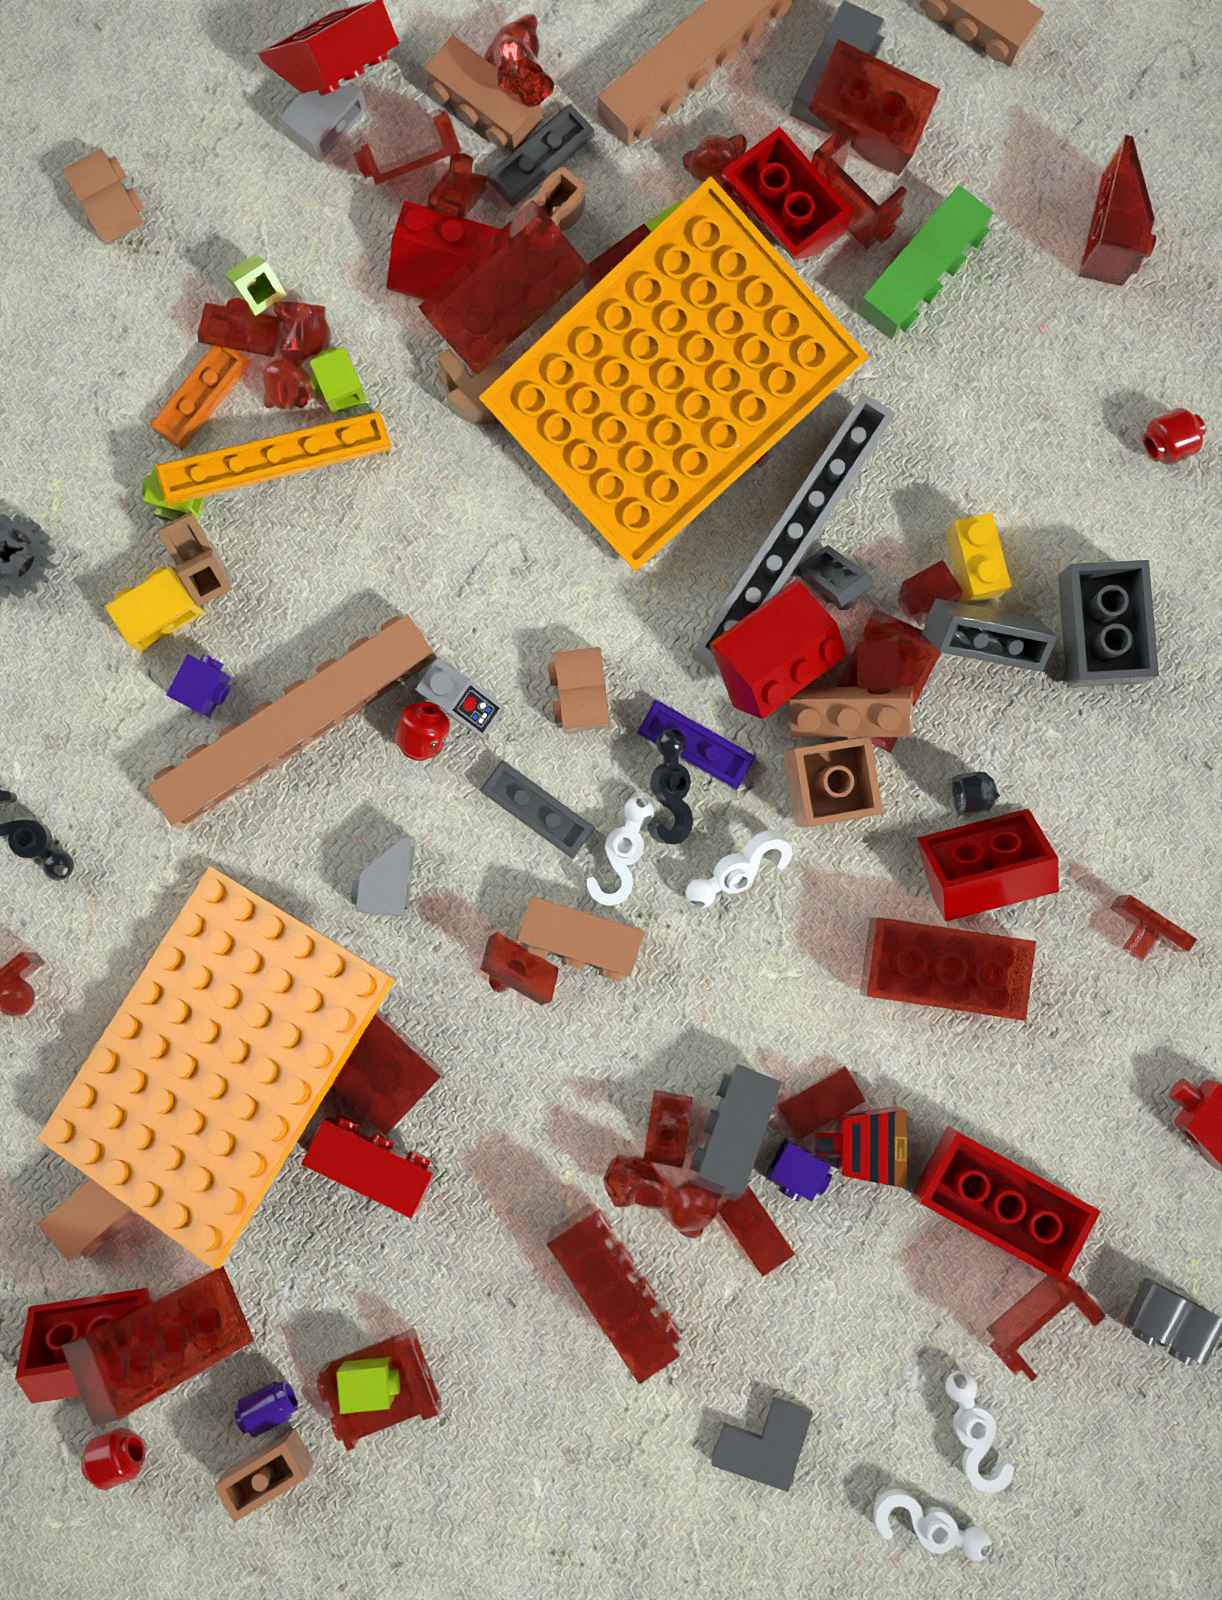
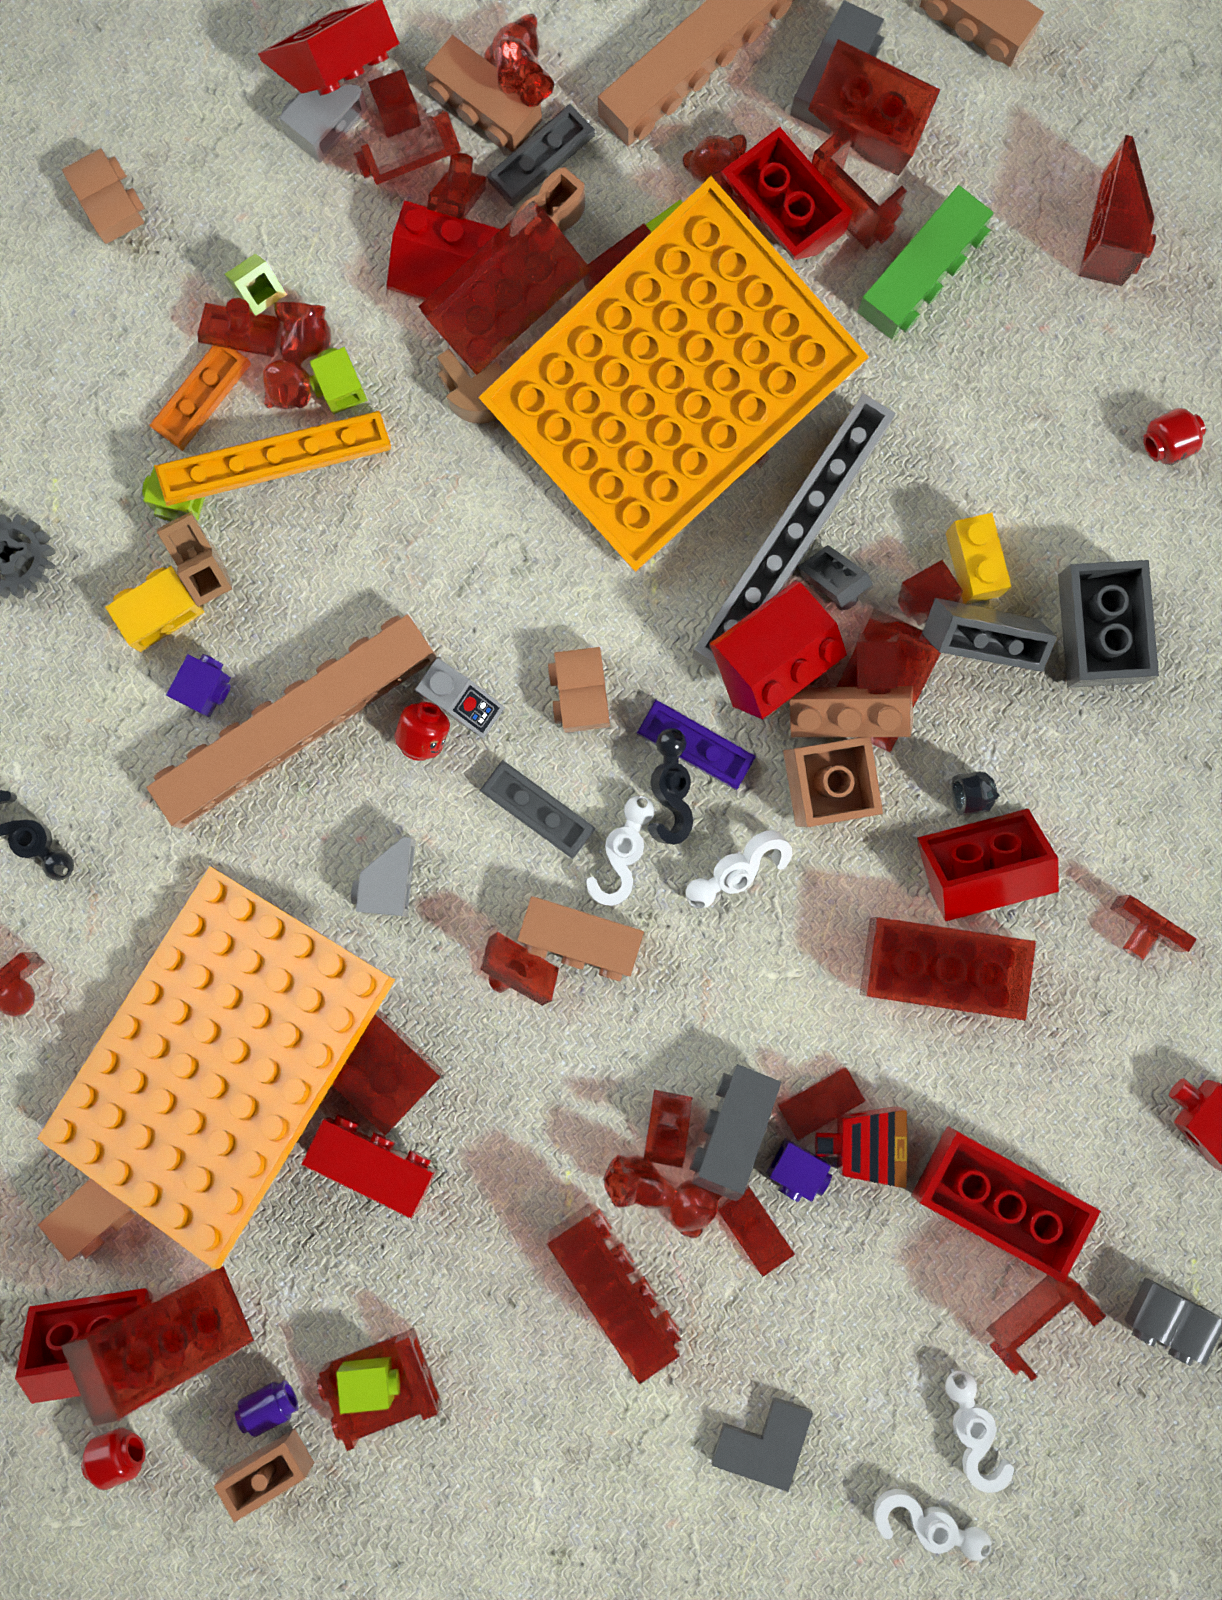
(394, 103): none -> clear red brick

